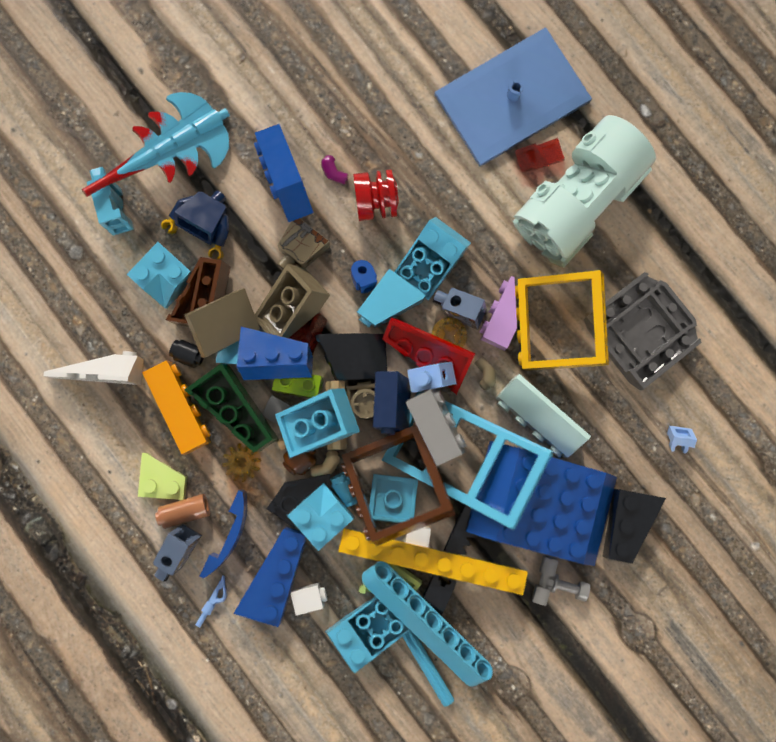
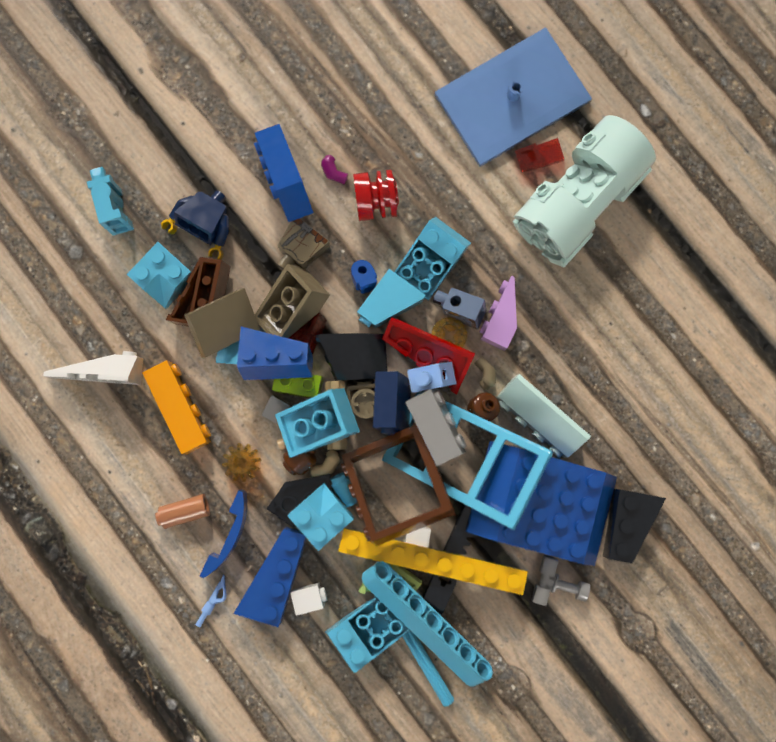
(160, 480): yellowish green wing -> none
(175, 551): sand blue torso -> none
(185, 353): black brick -> none
(198, 127): medium azure animal -> none
(232, 406): dark green wedge -> none
(393, 498): medium azure tile -> none
(485, 406): none -> reddish brown head
(599, 313): yellow window -> none
(647, 330): flat silver wedge -> none
(682, 437): light blue tile -> none

